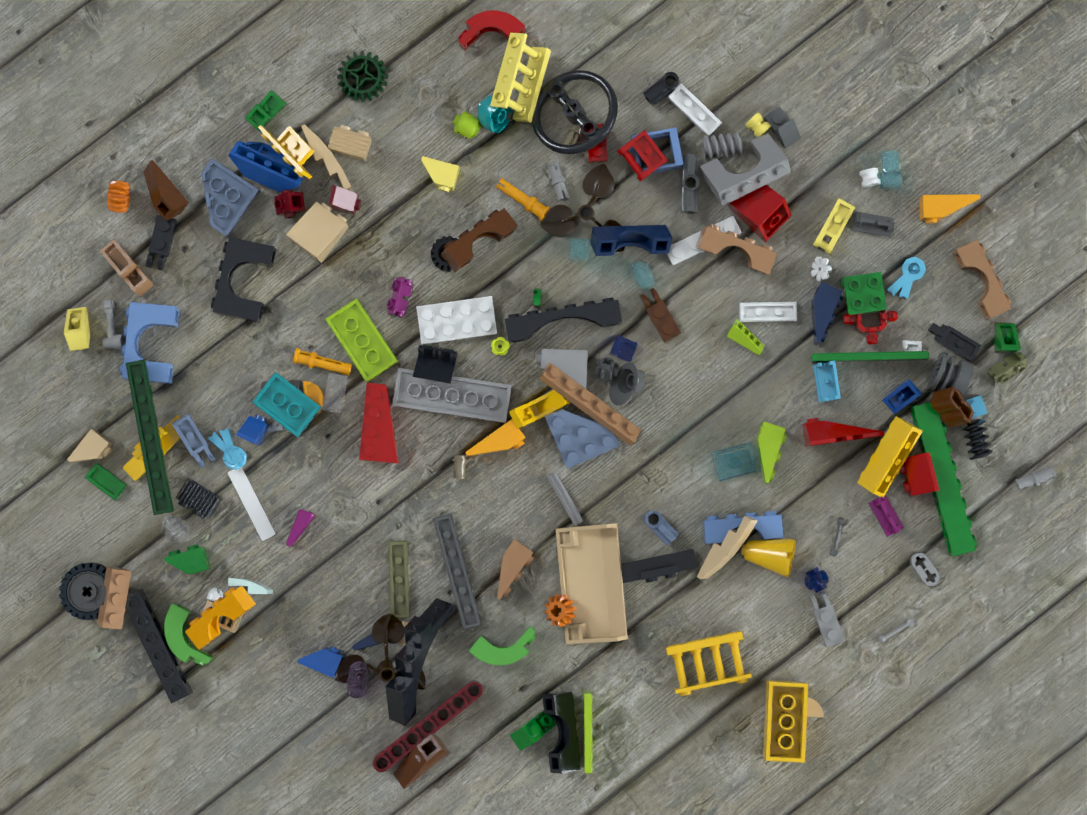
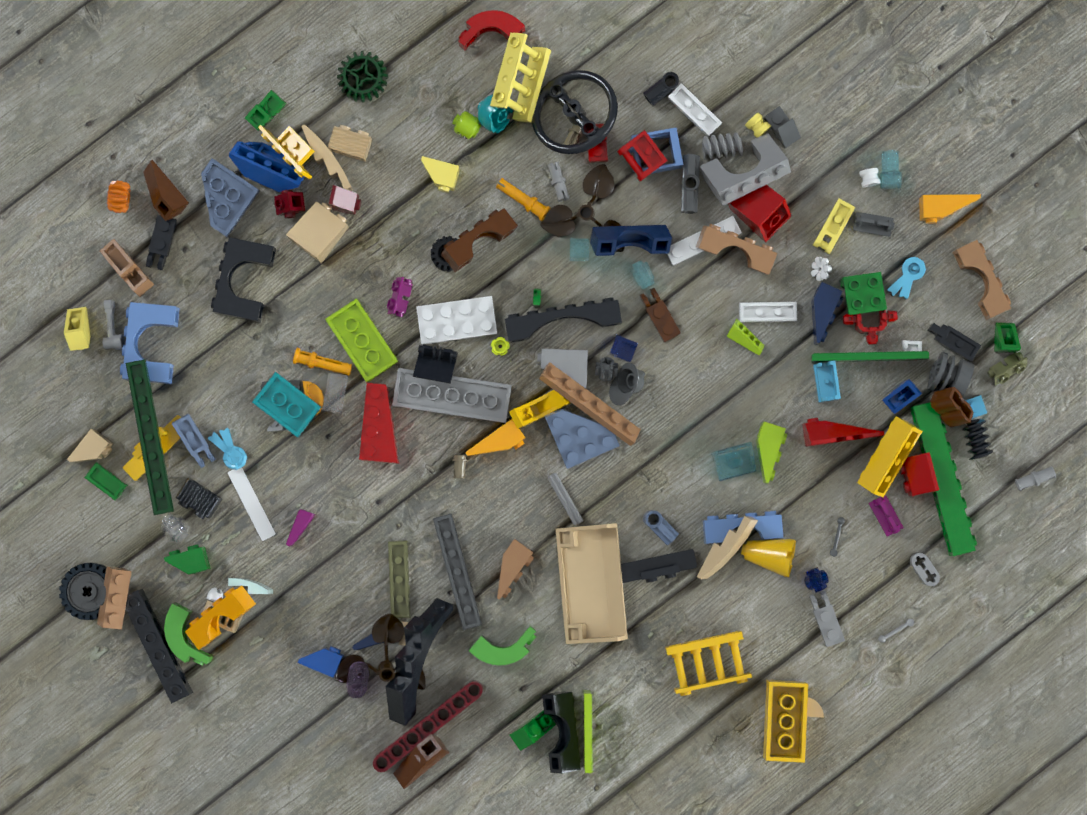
(253, 429): blue slope -> none
(563, 617): orange gear -> none

